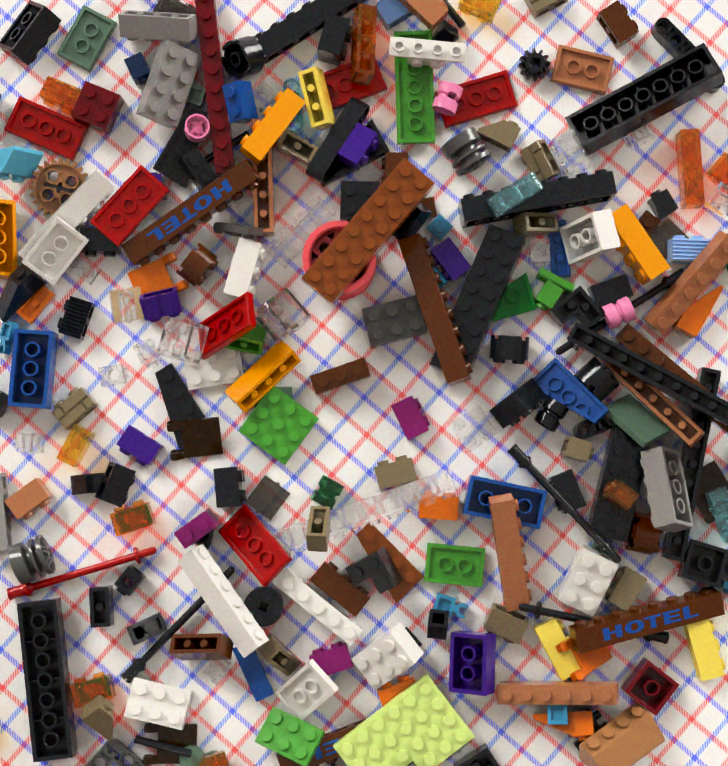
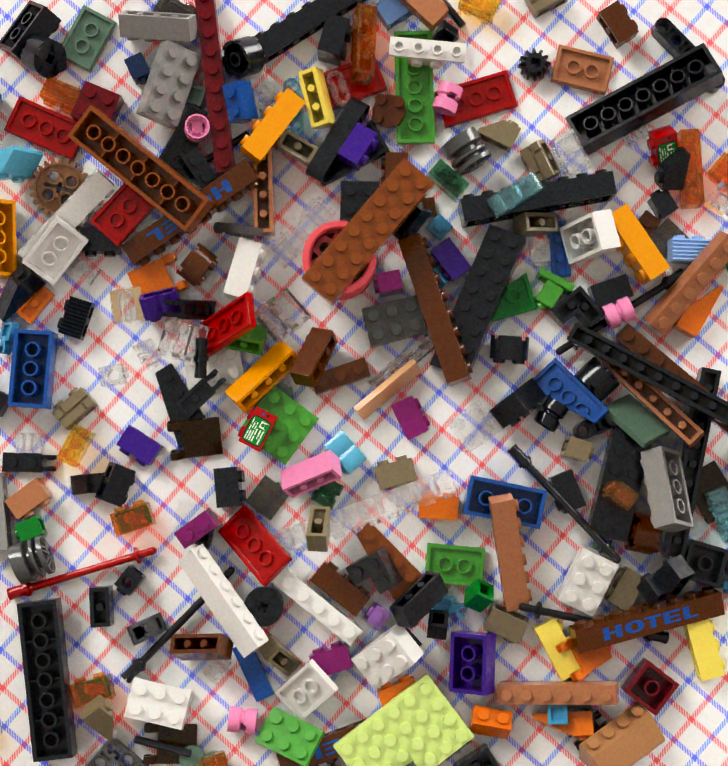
(26, 462): none -> black hinge
(30, 528): none -> green brick
(44, 56): none -> black brick
(141, 169): none -> dark orange brick
(191, 308): none -> black hinge
(199, 395): none -> black hinge
(201, 357): none -> black pin
(242, 720): none -> bright pink wheel
(257, 428): none -> brick
(311, 474): none -> bright pink brick
(313, 357): none -> reddish brown brick
(334, 90): none -> clear beam
(347, 451): none -> medium azure brick
(376, 615): none -> medium lavender brick
(387, 389): none -> light nougat tile
(388, 110): none -> reddish brown piece
(388, 283): none -> magenta piece
(417, 351): none -> clear plate
(419, 599): none -> black brick
(448, 180): none -> clear green brick
(479, 595): none -> green brick
(490, 722): none -> orange brick
(661, 143): none -> red brick
(666, 581): none -> black brick
(673, 170): none -> black slope

